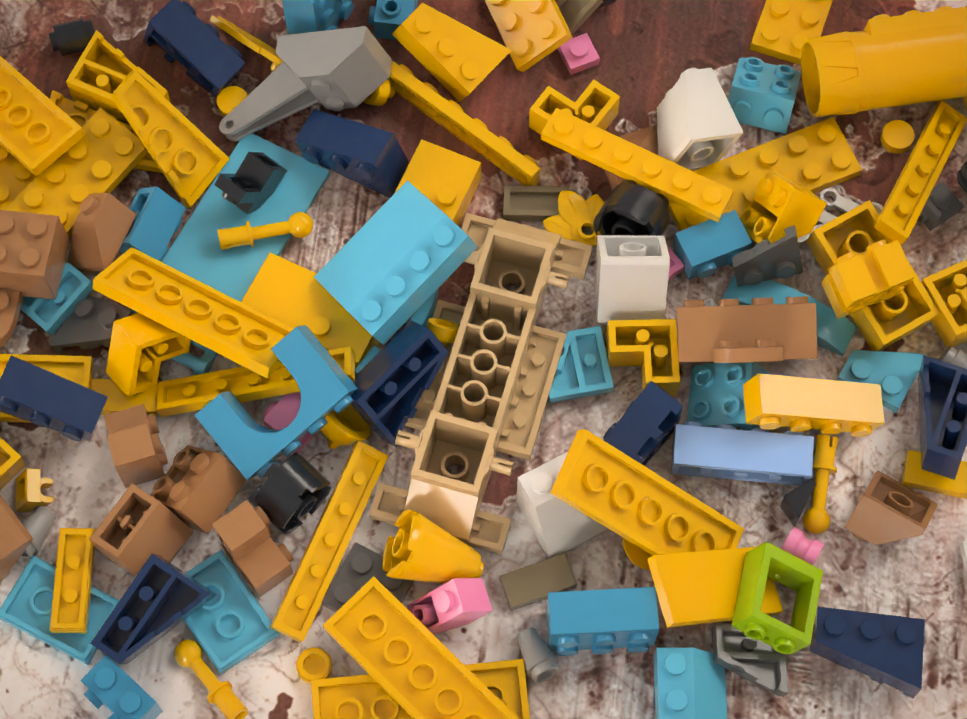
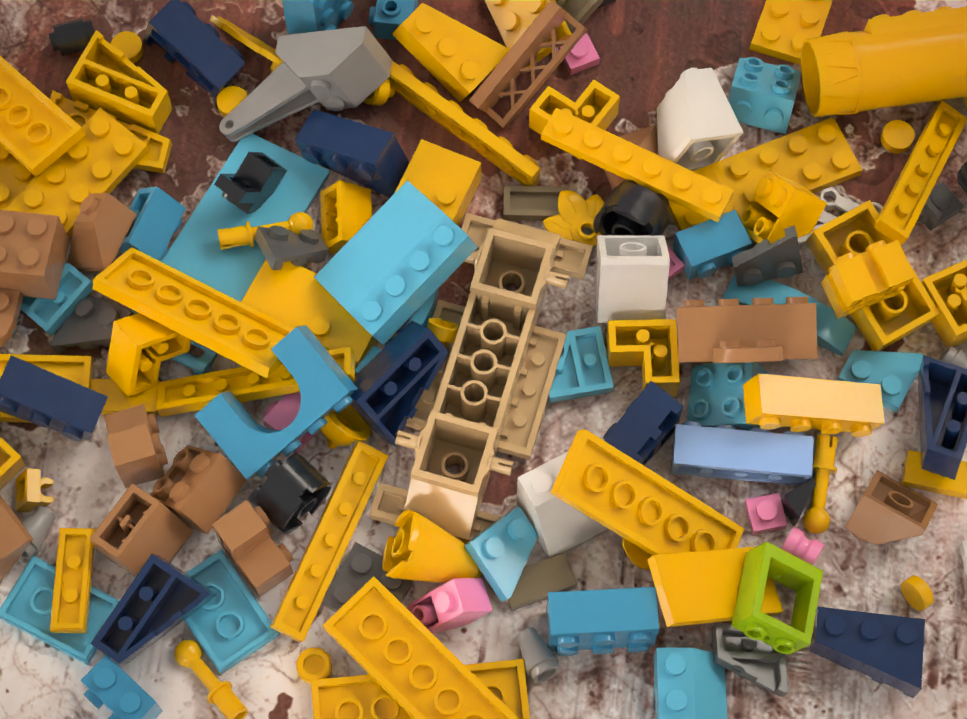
(129, 44): none -> yellow tile
(175, 144): yellow wing -> none
(284, 245): none -> dark grey wing
(343, 213): none -> yellow brick
(503, 551): none -> medium azure wing
(520, 56): none -> medium nougat fence
(765, 514): none -> bright pink plate
(917, 593): none -> yellow tile

